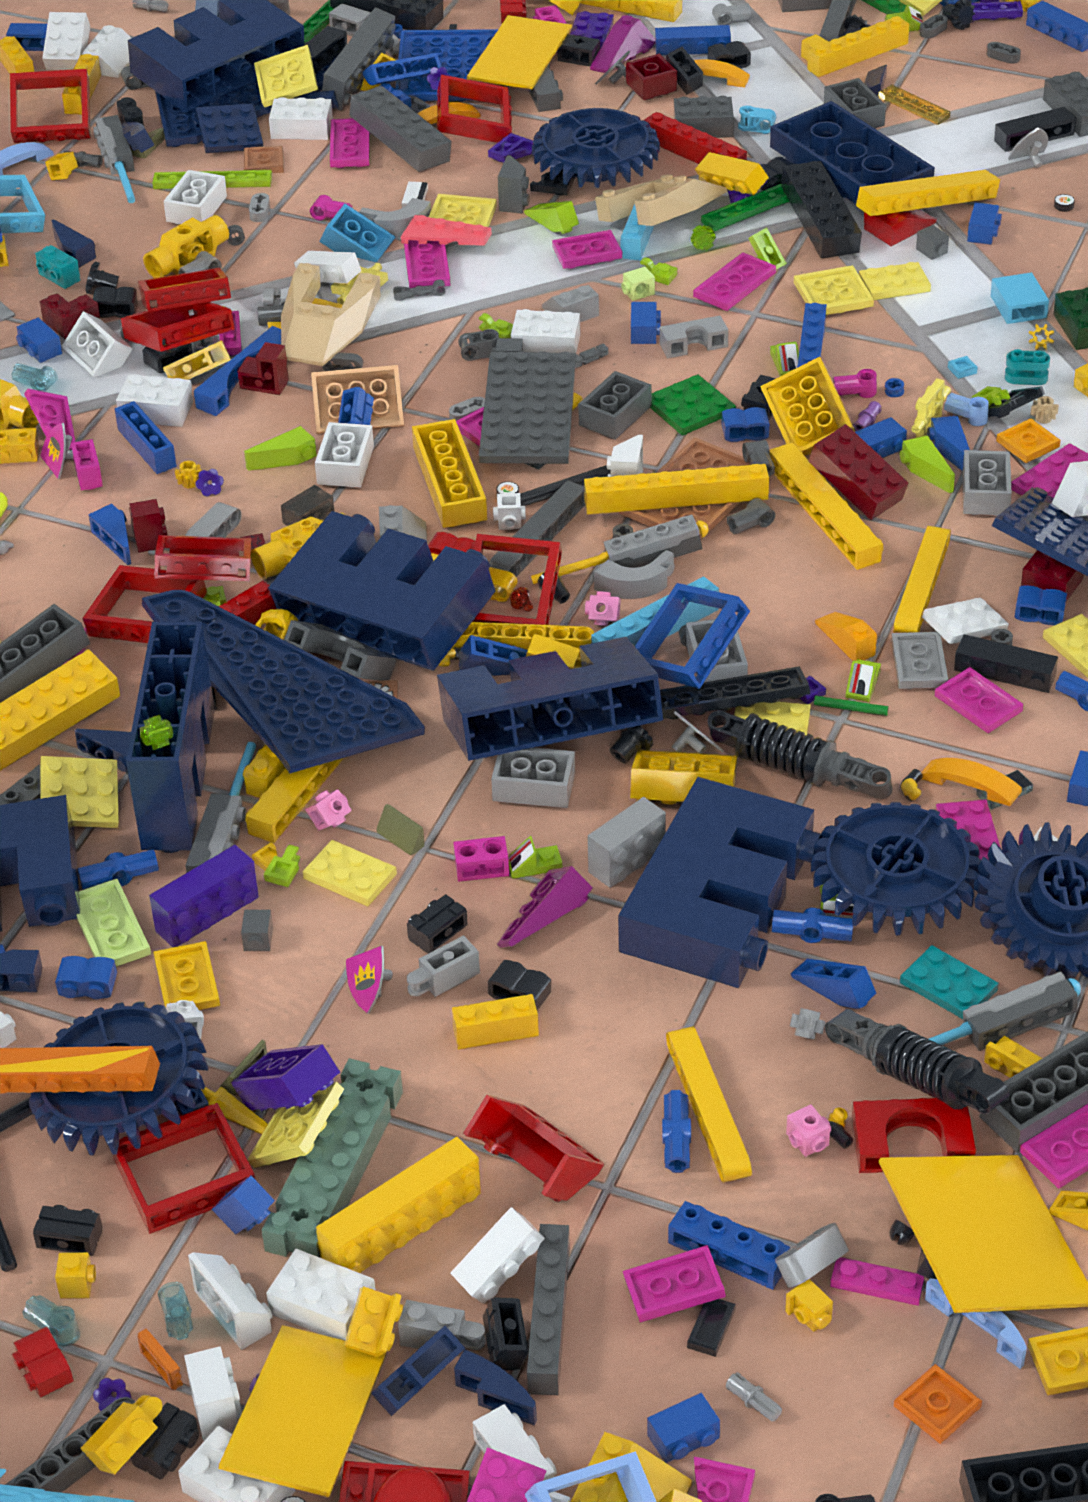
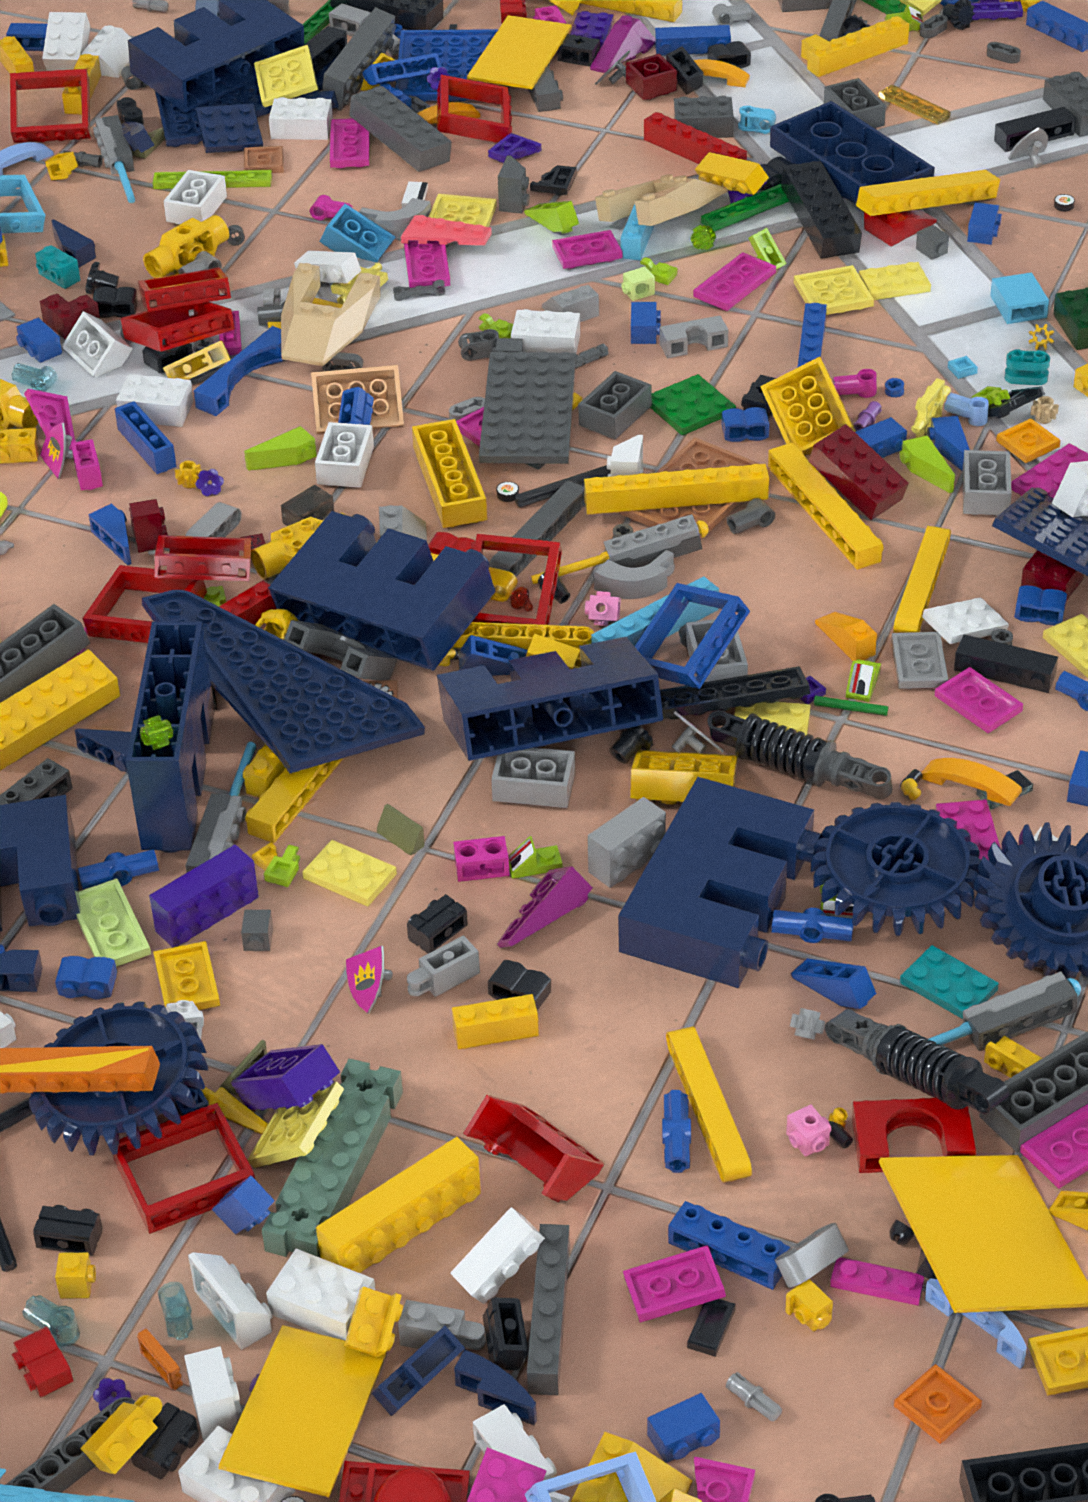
(88, 785): light yellow plate -> none
(259, 207): light grey beam -> none
(266, 372): dark red brick -> none
(328, 809): bright pink brick -> none
(509, 511): white brick -> none
(595, 145): dark blue gear -> none
(758, 453): dark grey piece -> none
(785, 356): slope -> none
(876, 78): slope -> none

